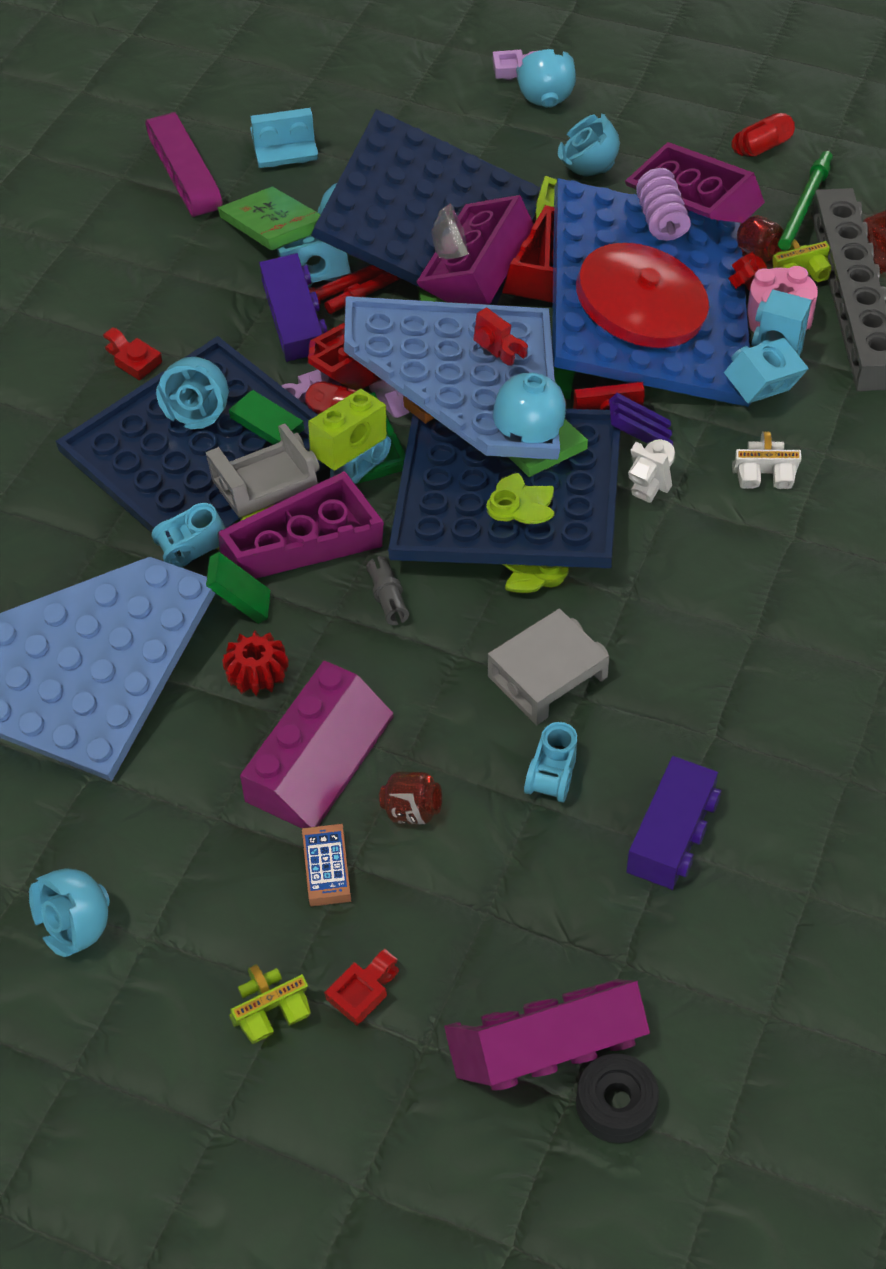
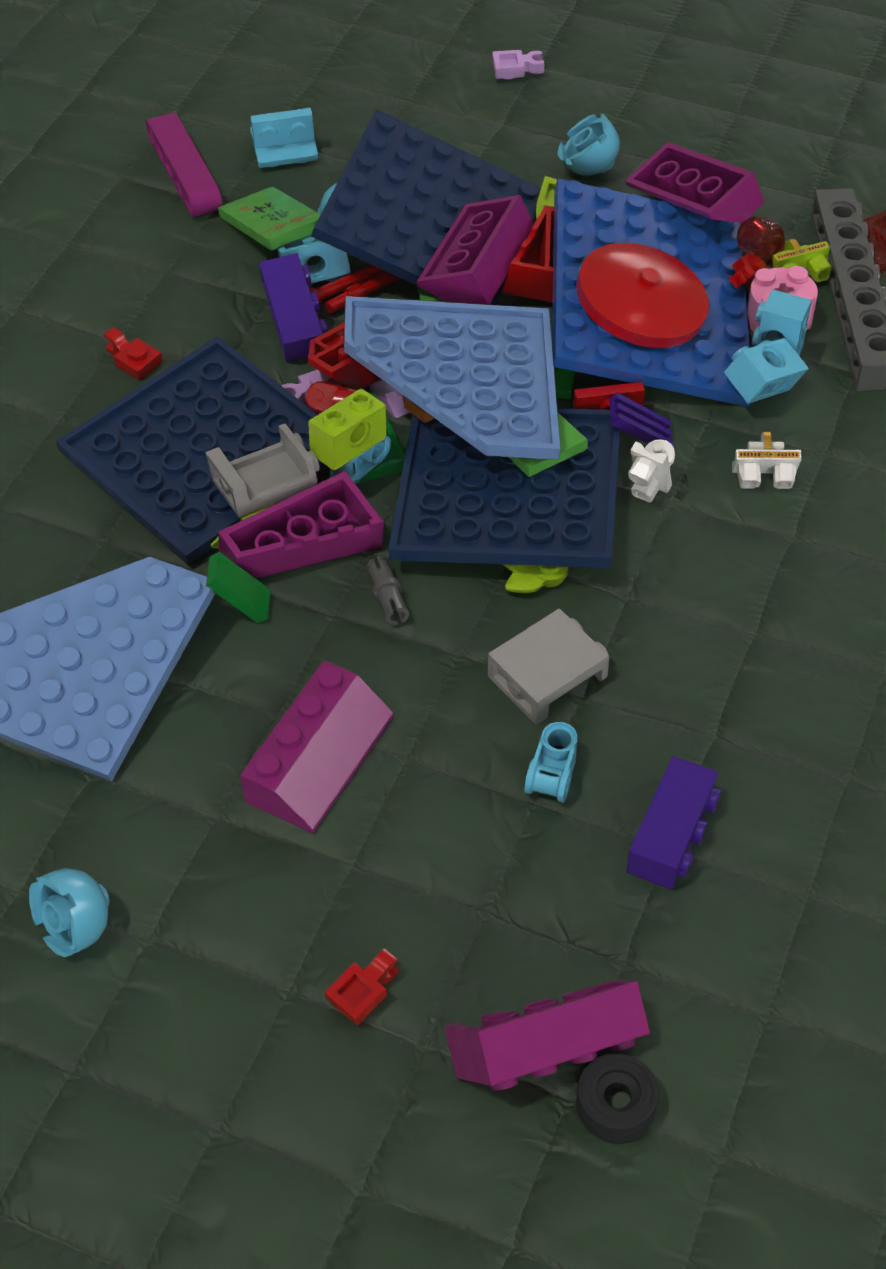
(191, 532): medium azure piece -> none
(193, 392): medium azure cylinder -> none
(255, 663): red gear -> none
(264, 417): green tile -> none
(288, 996): lime hips -> none
(326, 865): tile -> none
(411, 797): clear red head -> none
(449, 235): clear brick -> none
(494, 335): red plate -> none
(520, 502): lime plate -> none
(530, 408): medium azure cylinder -> none
(546, 77): medium azure cylinder -> none
(662, 204): lavender piece -> none
(763, 135): red arm -> none
(818, 173): green bar -> none

